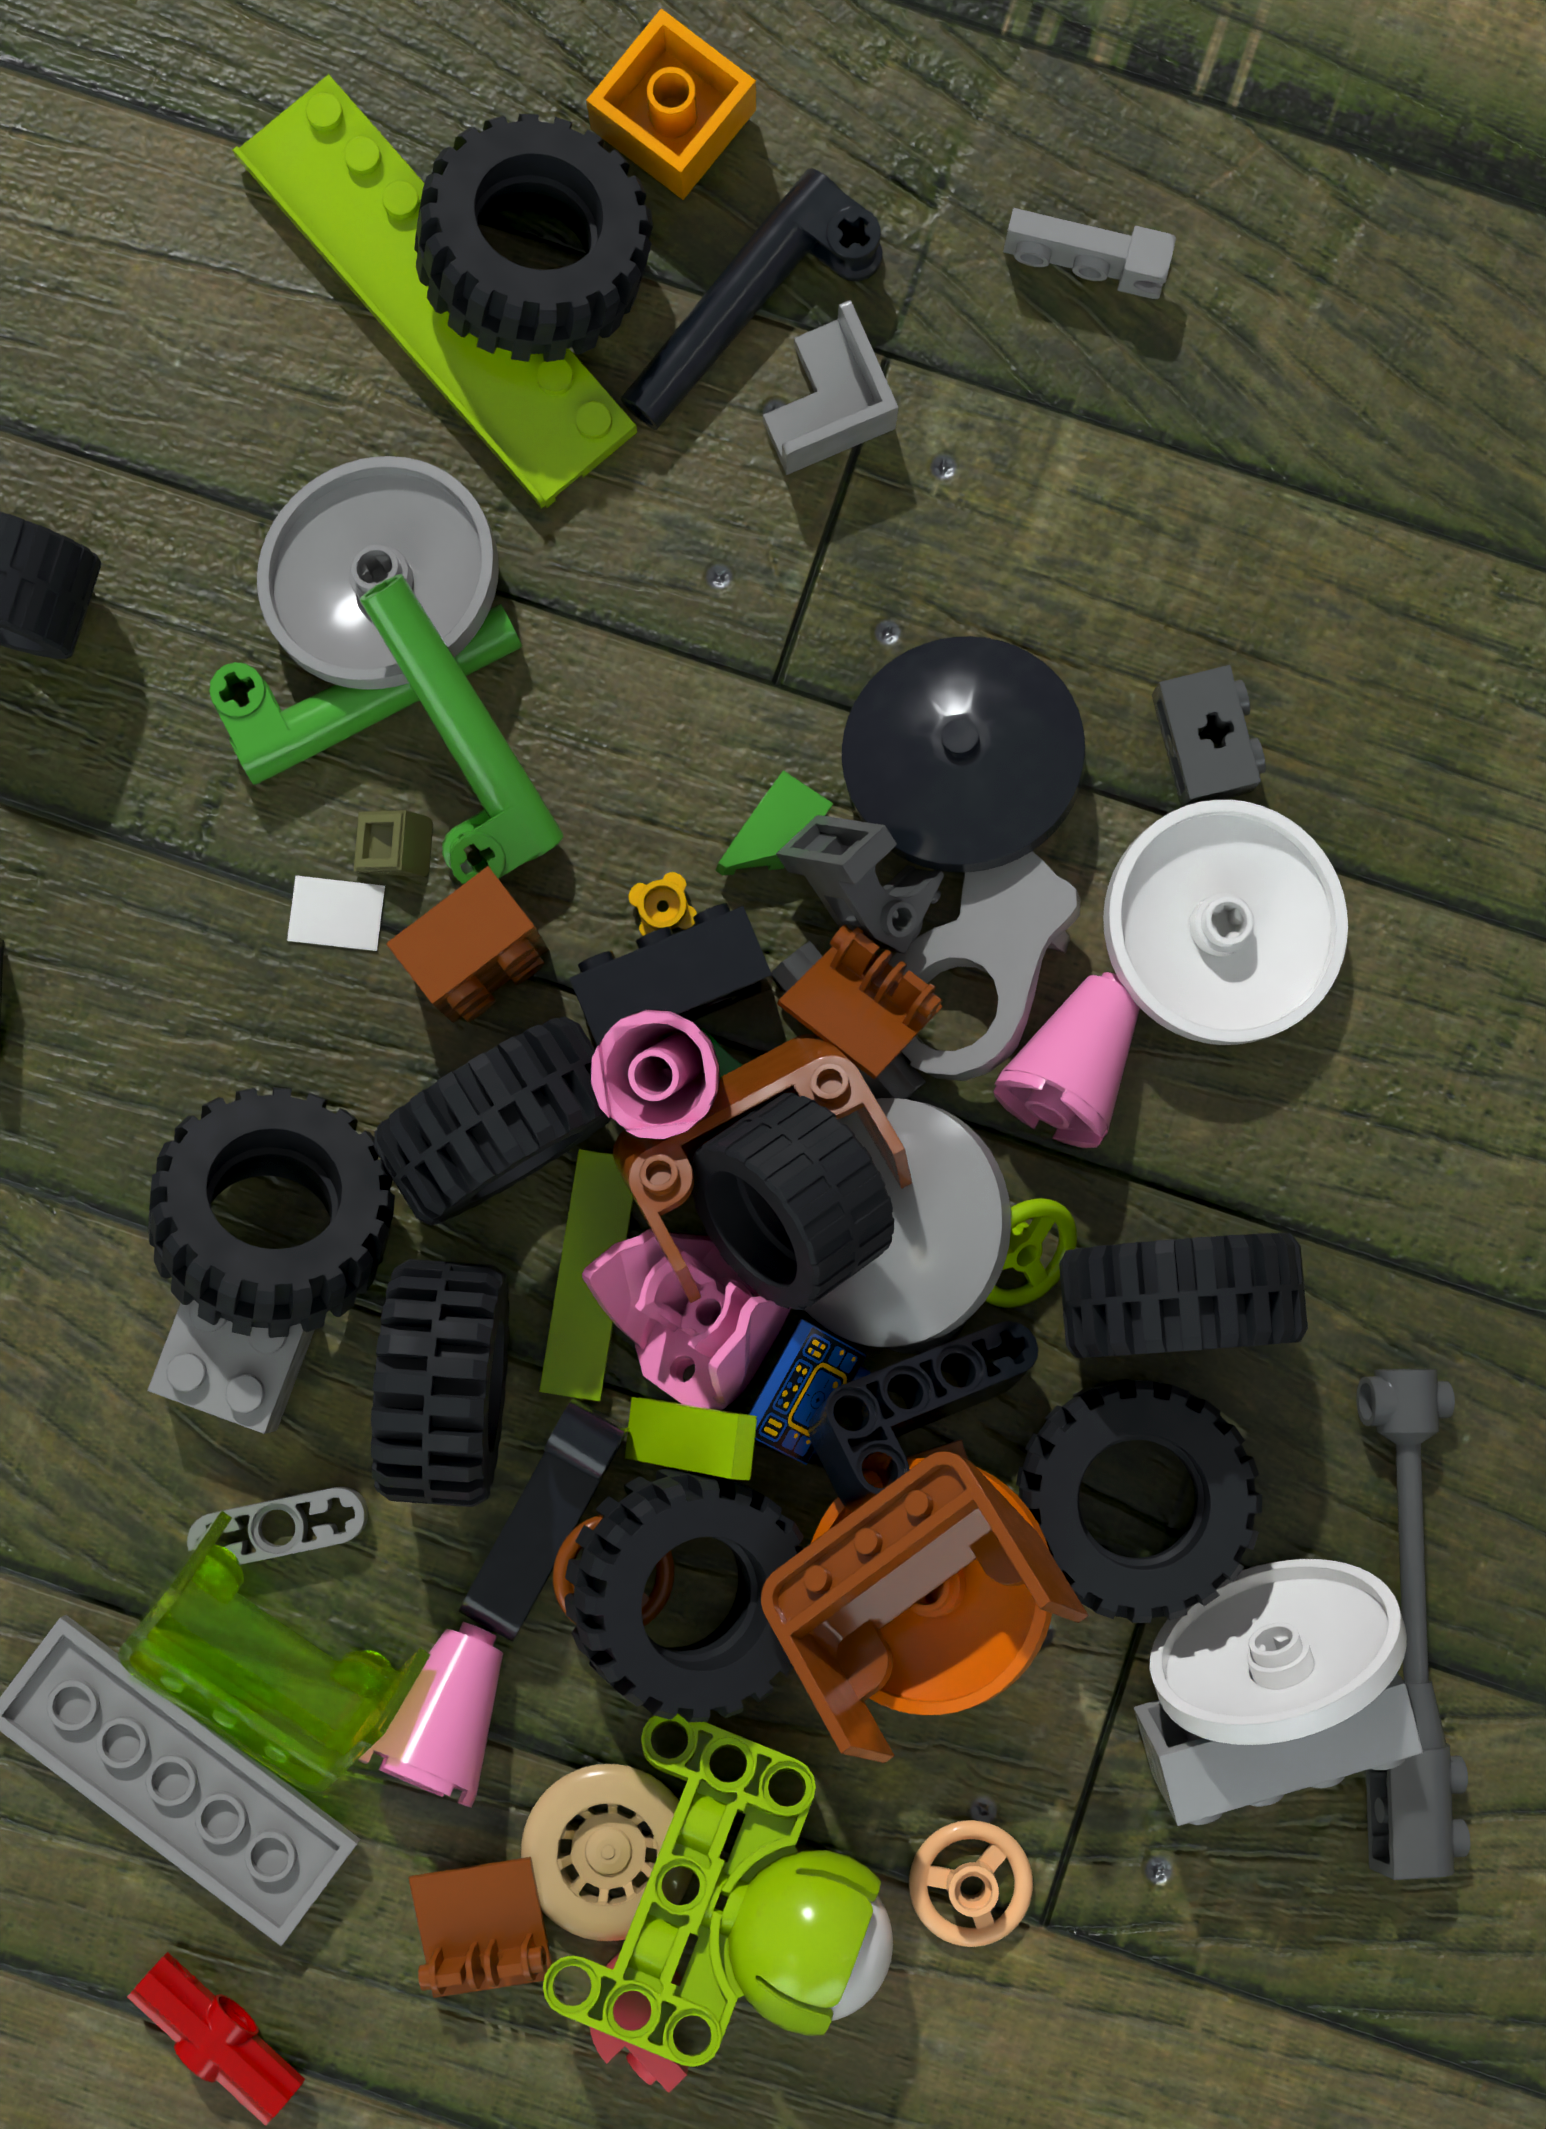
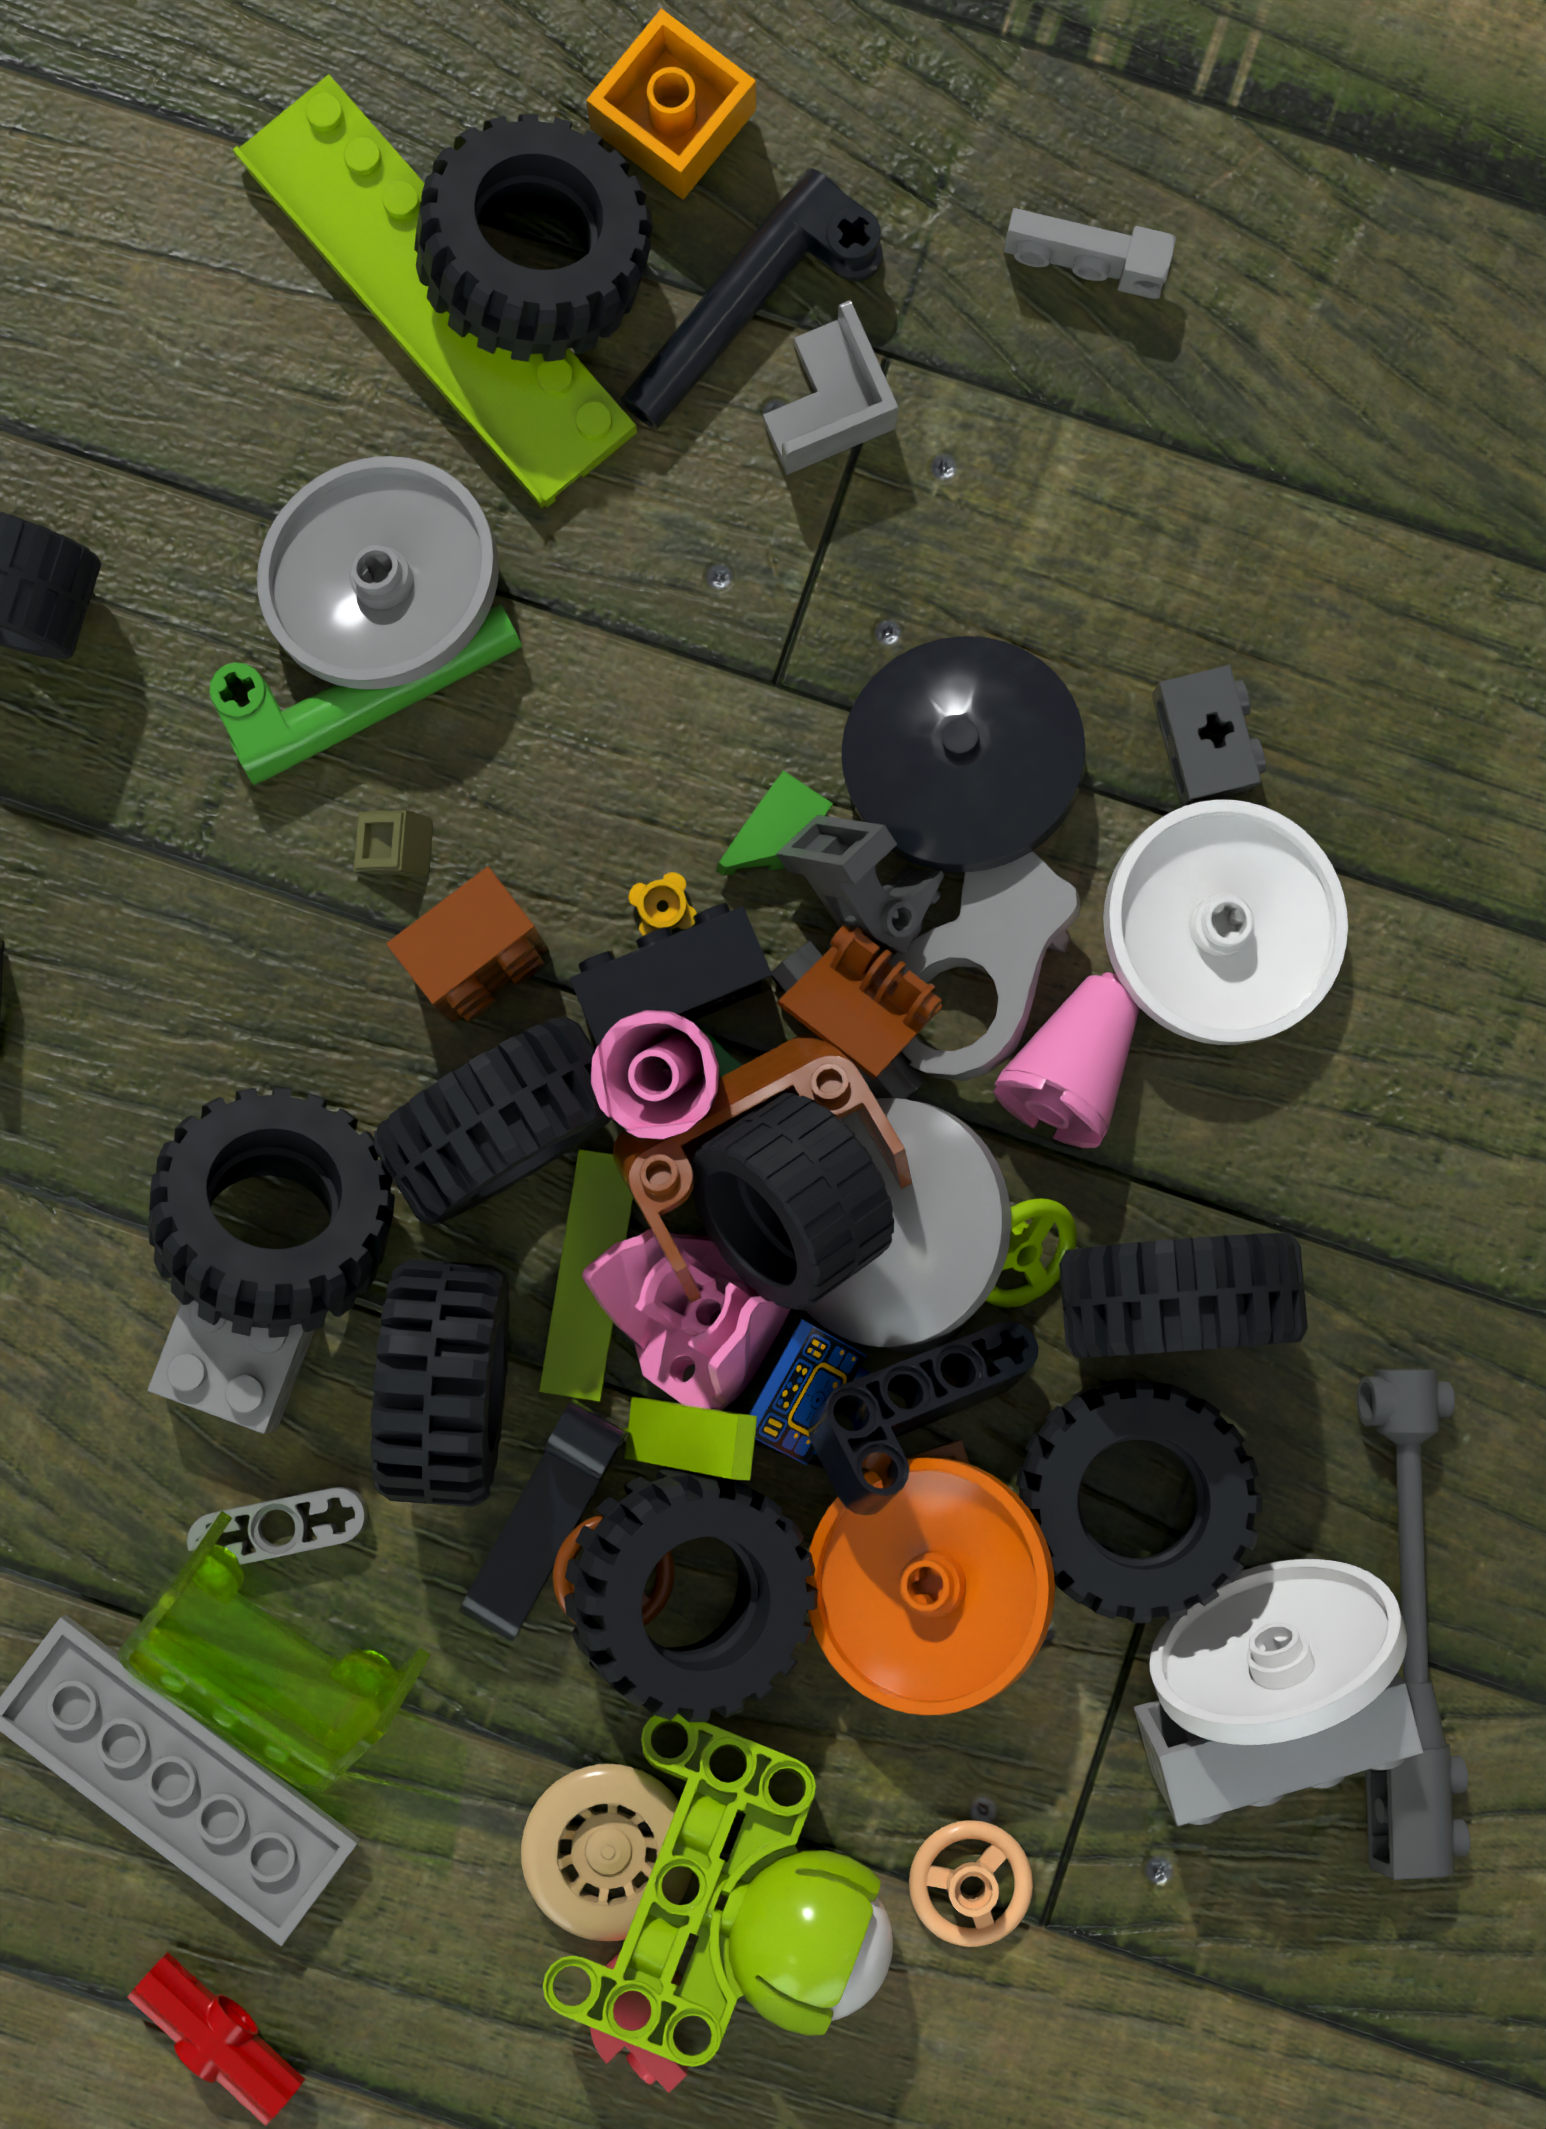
(336, 913): white sticker -> none
(446, 1717): bright pink cone -> none
(480, 1927): dark orange hinge -> none
(514, 817): bright green axle -> none
(882, 1562): dark orange windscreen -> none

